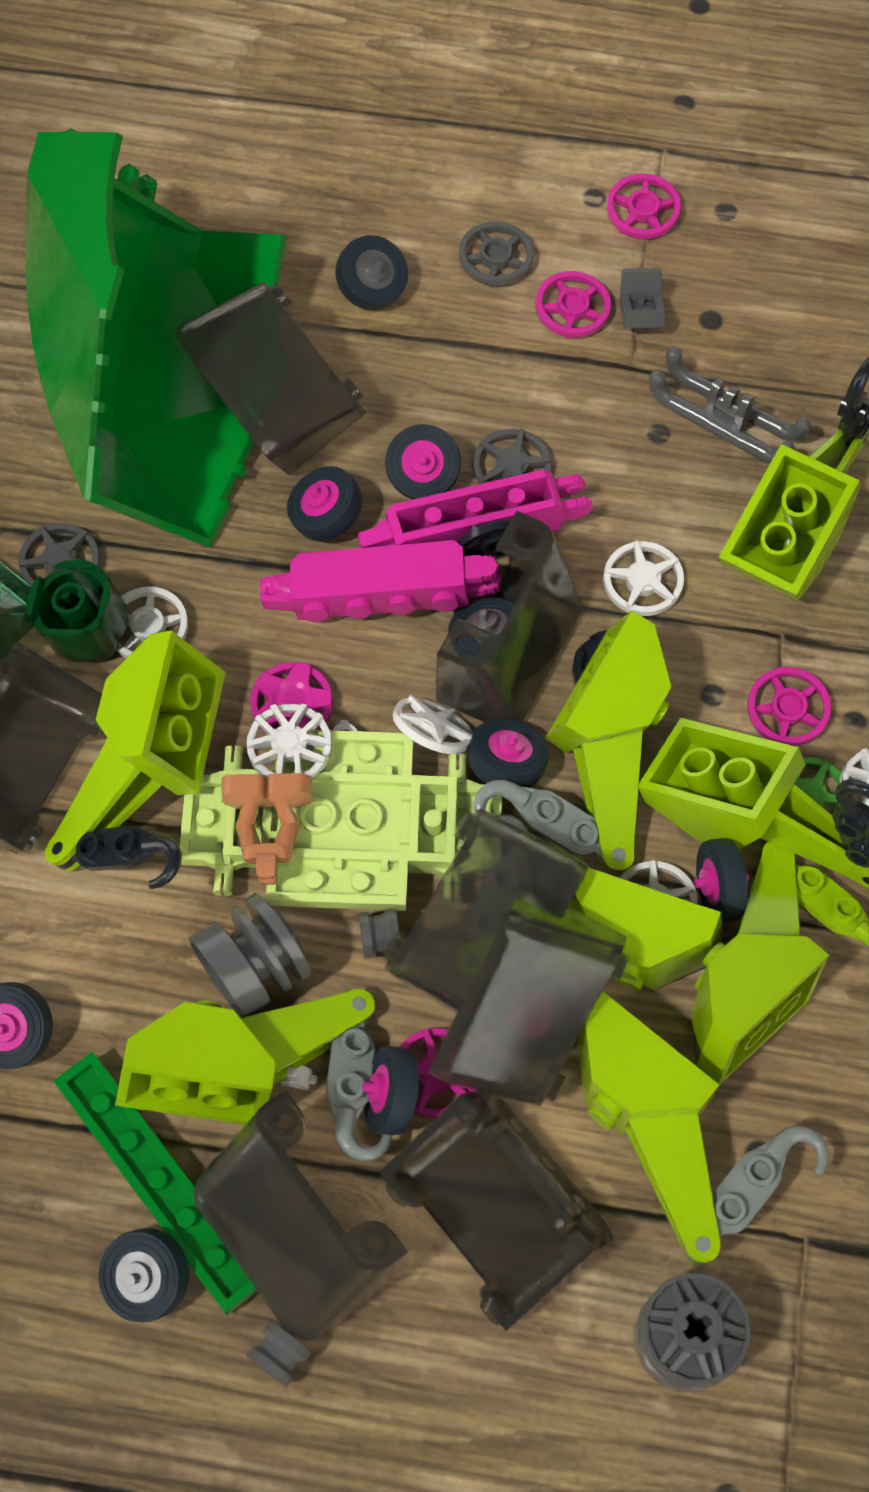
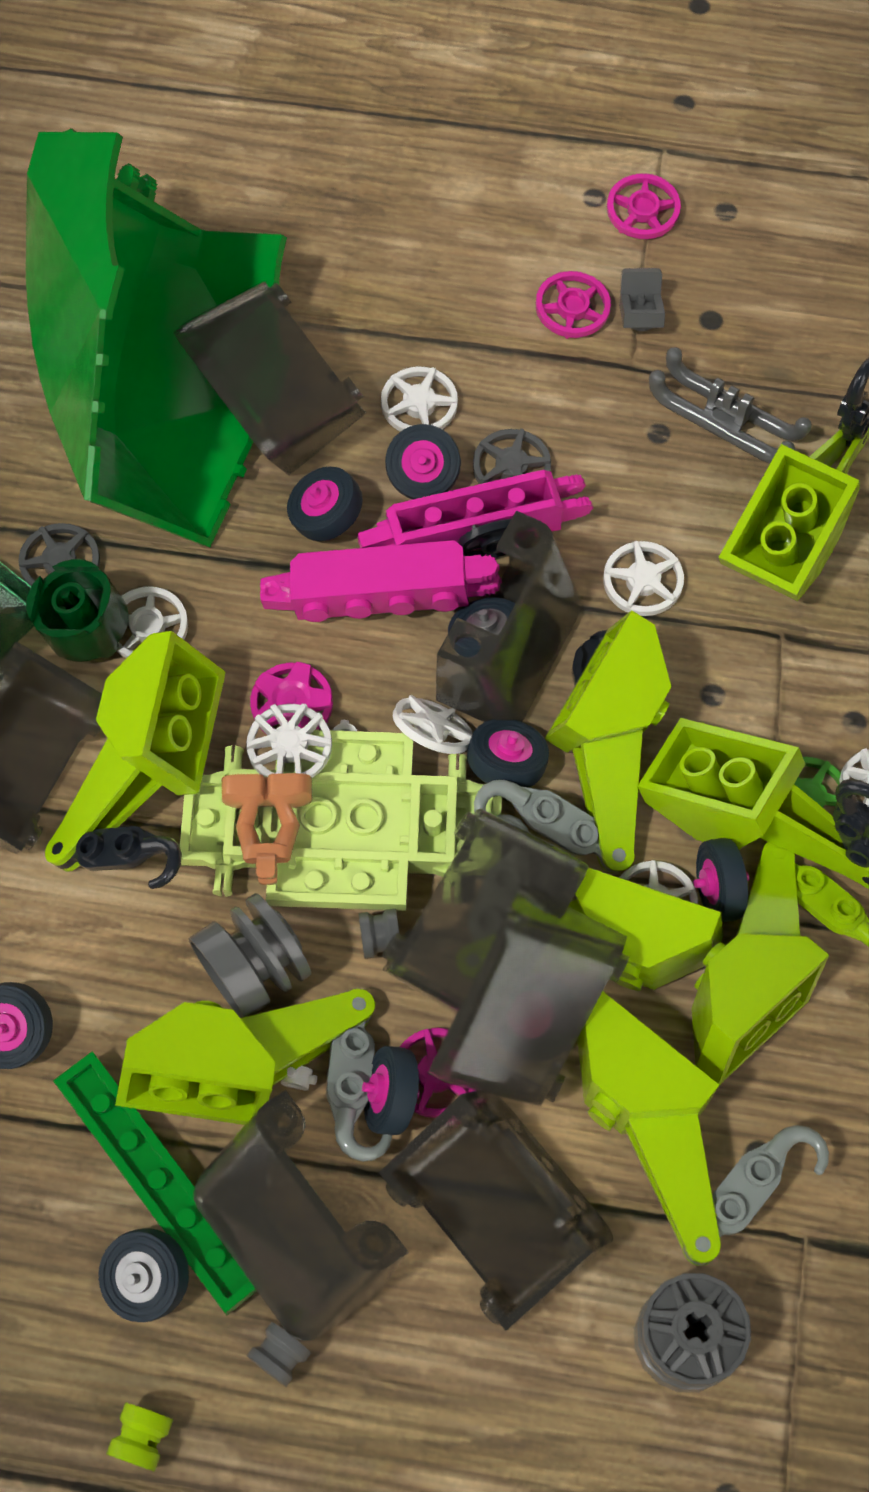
(139, 1436): none -> lime wheel
(371, 272): black wheel -> none
(419, 399): none -> white wheel
(496, 253): dark grey wheel -> none
(789, 706): dark pink wheel -> none

